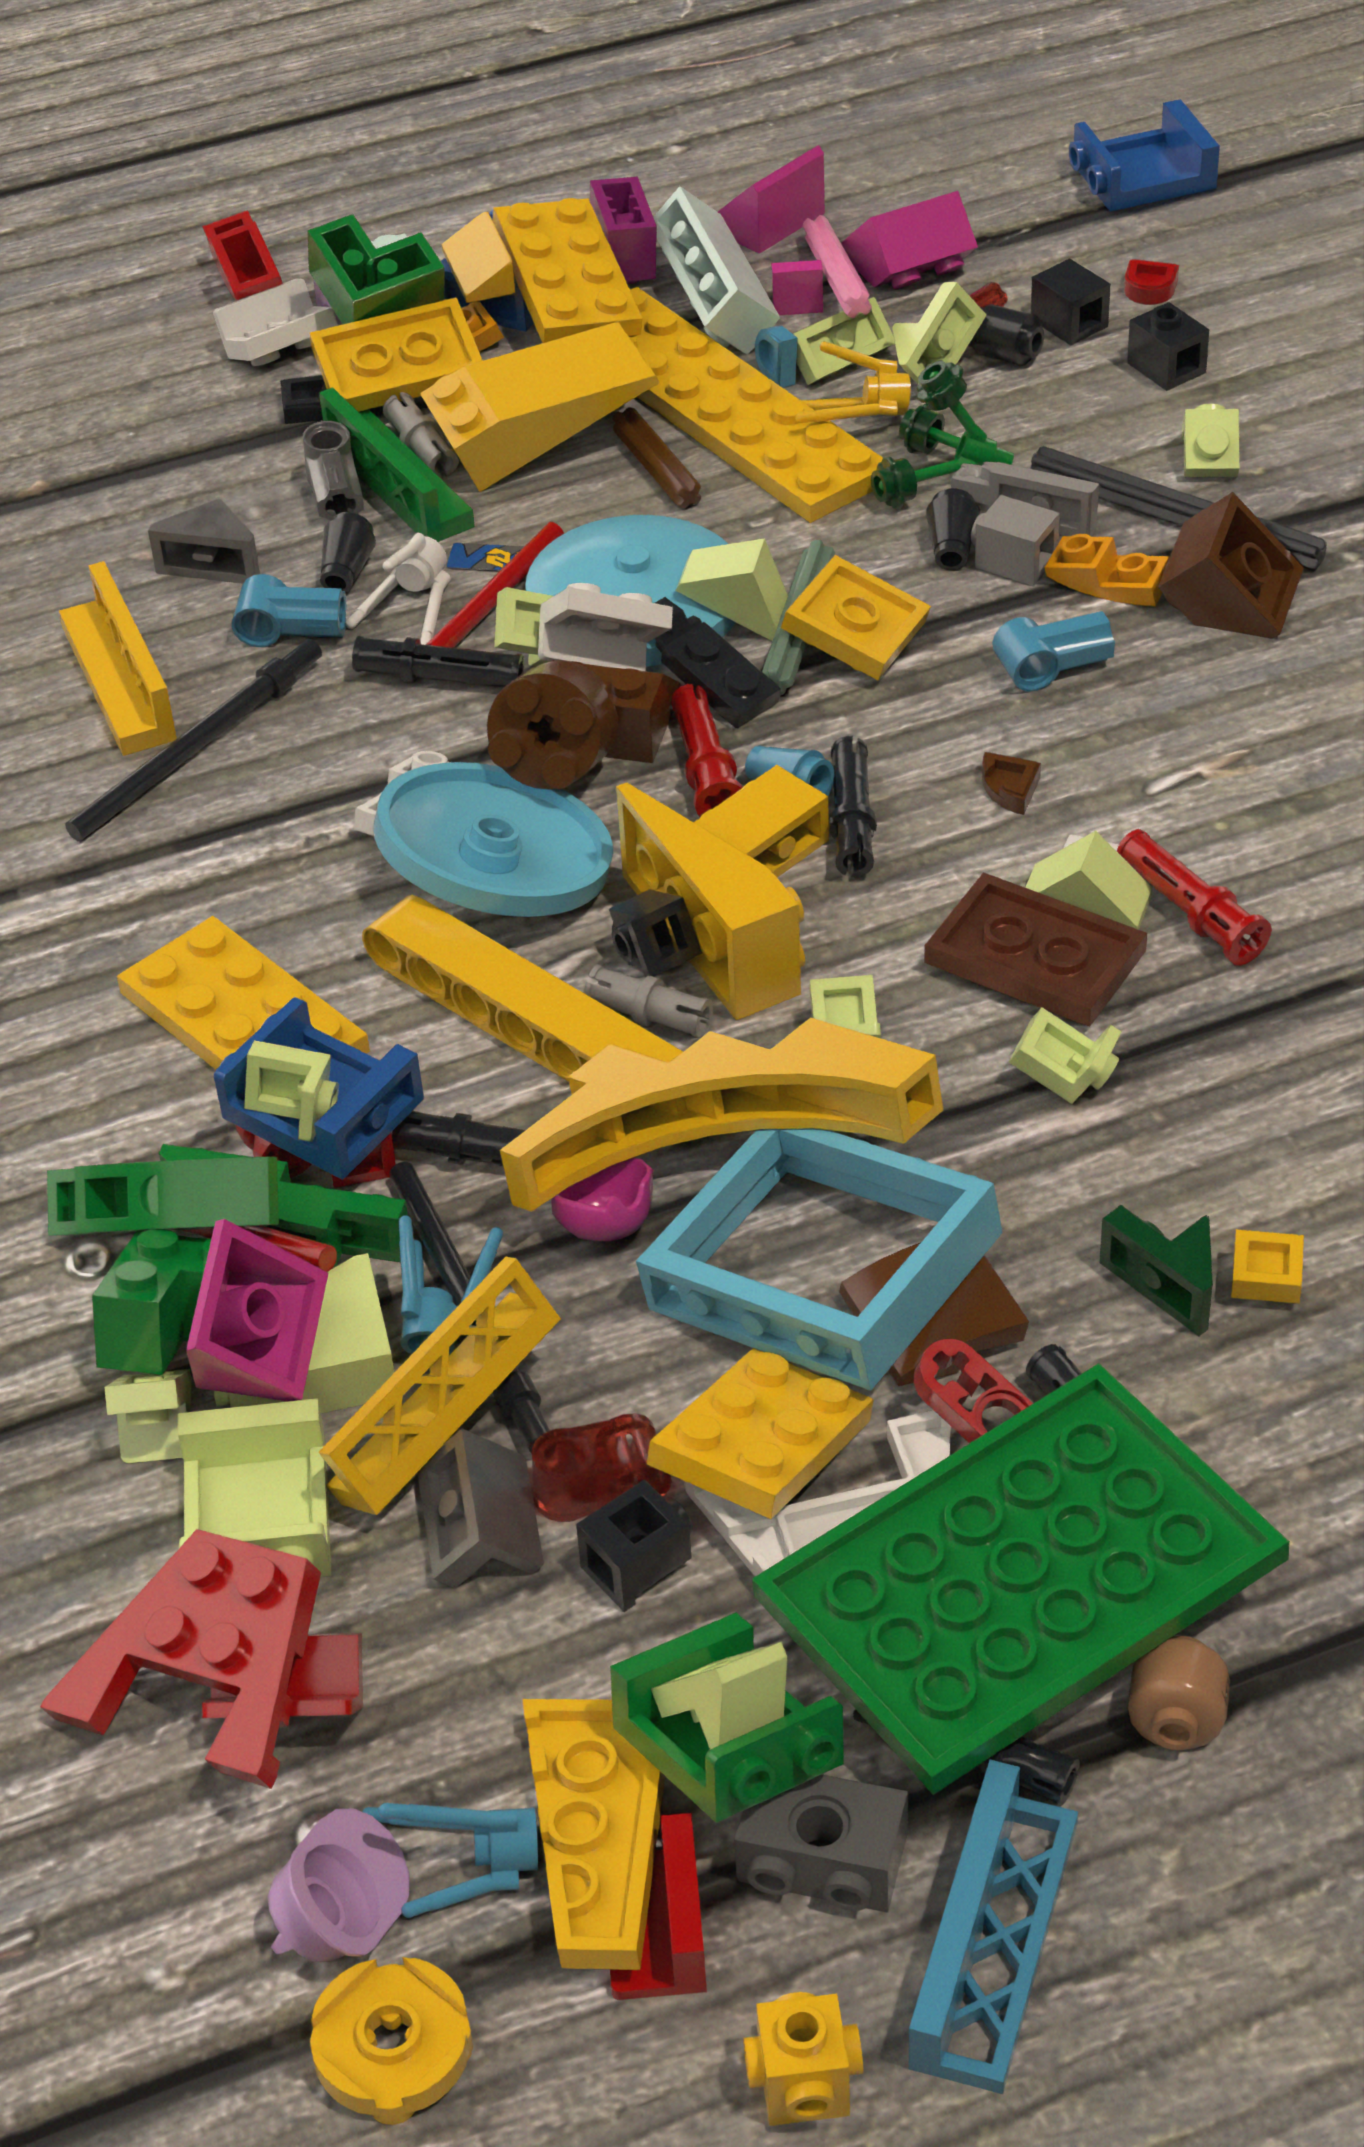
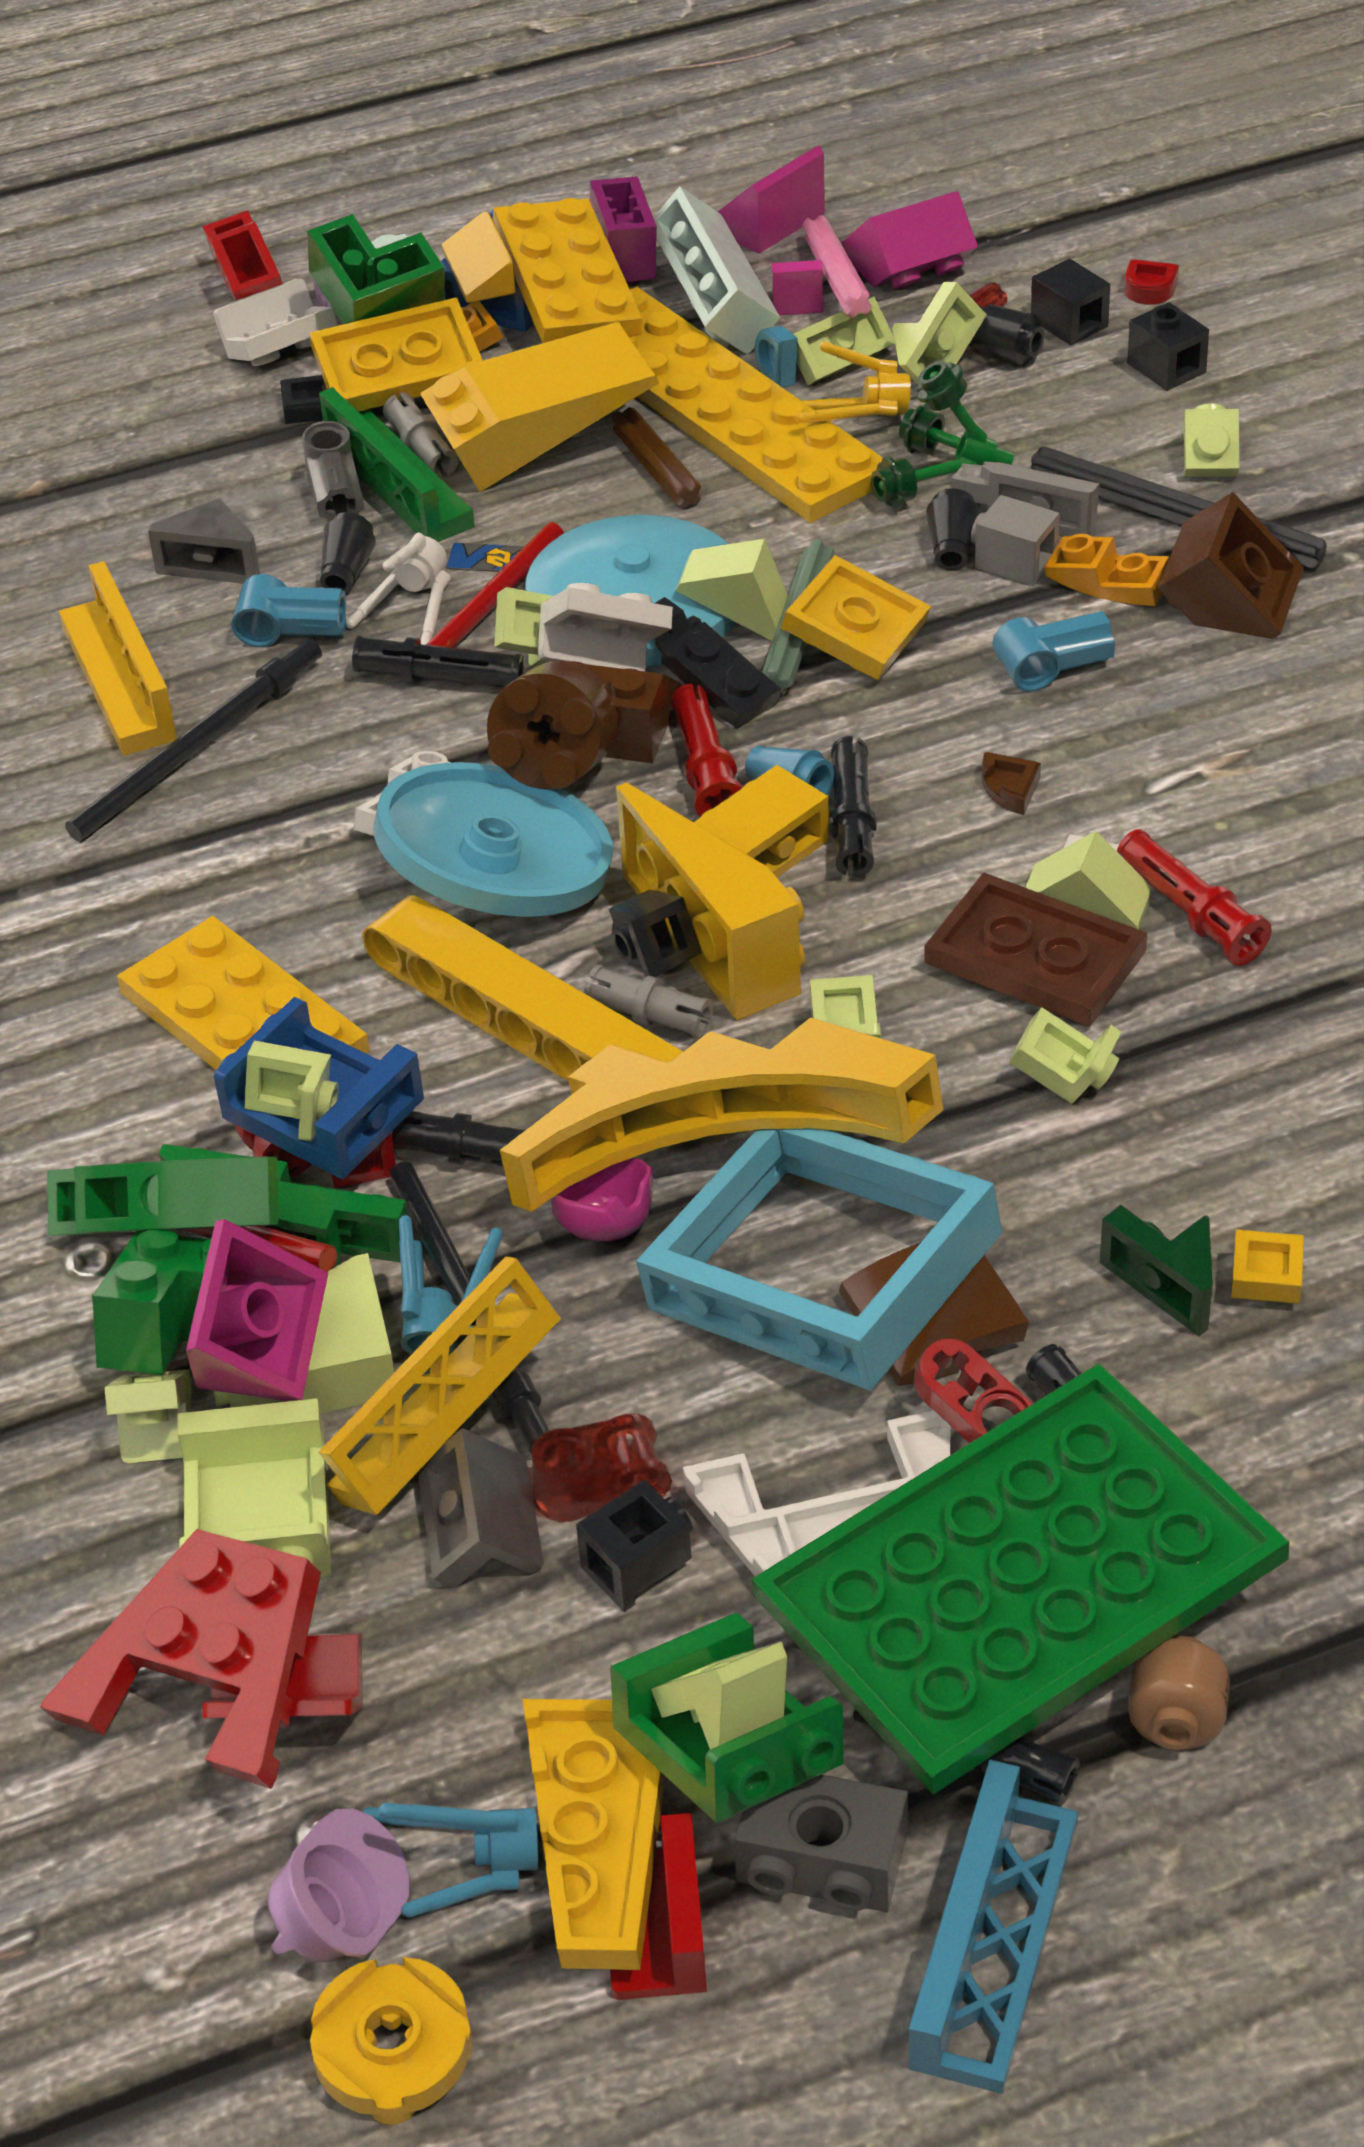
(760, 1432): yellow plate -> none
(803, 2058): yellow brick -> none
(1148, 164): blue panel -> none

